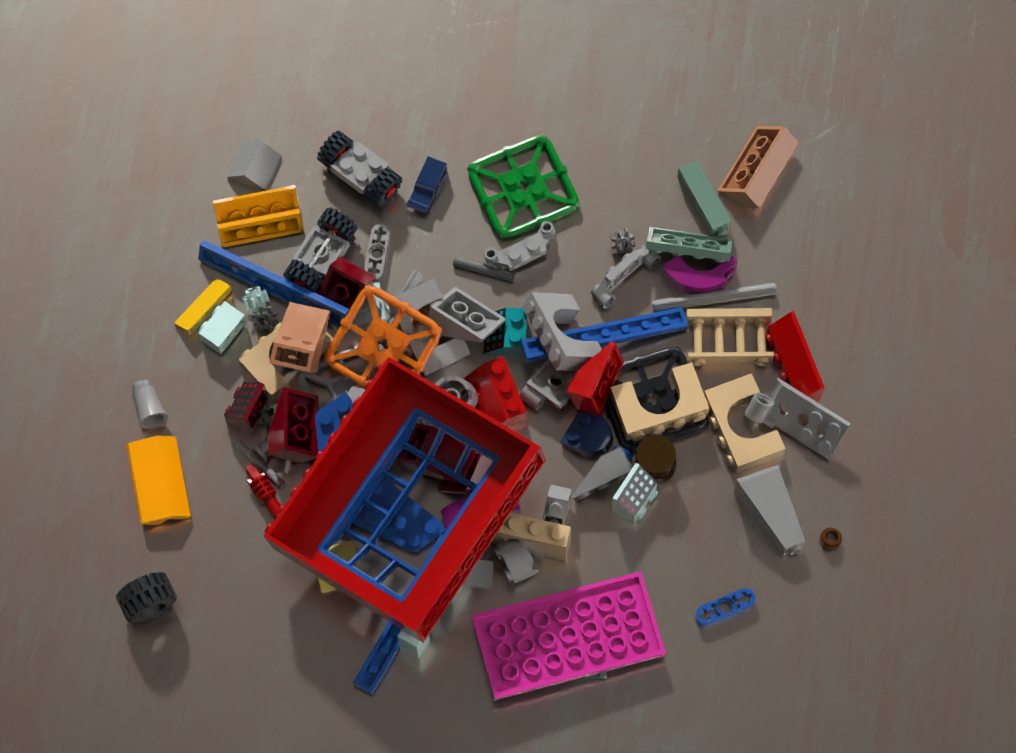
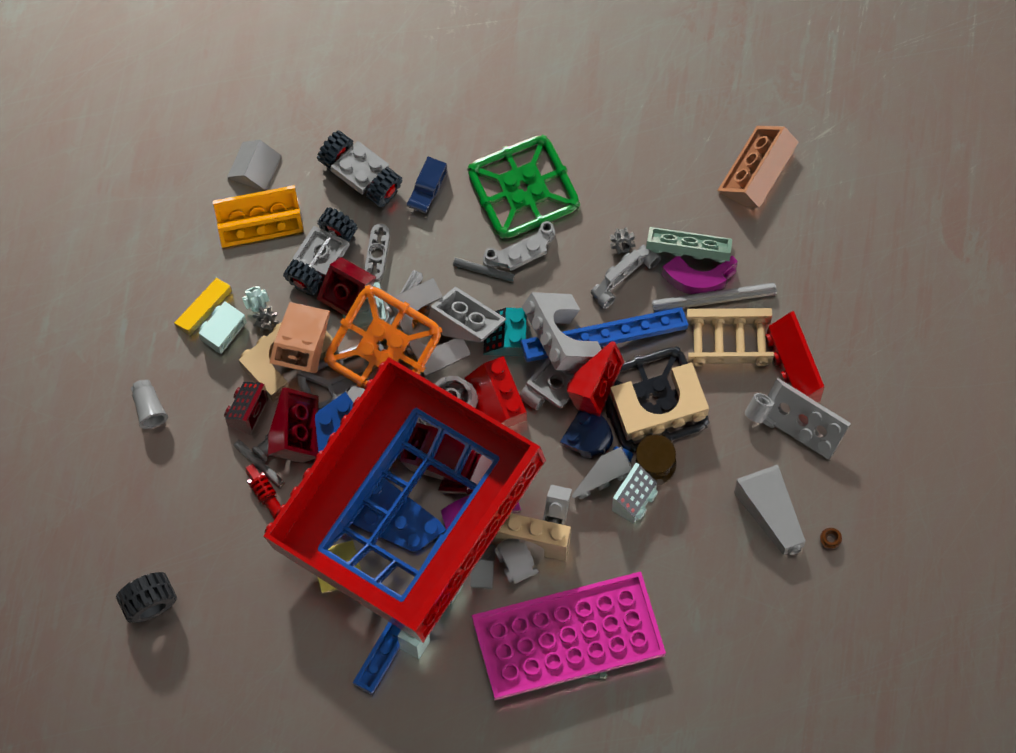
(158, 480): light orange slope -> none
(267, 412): dark grey gear -> none
(271, 282): blue plate -> none
(704, 199): sand green brick -> none
(741, 451): tan arch -> none
(742, 606): blue beam -> none

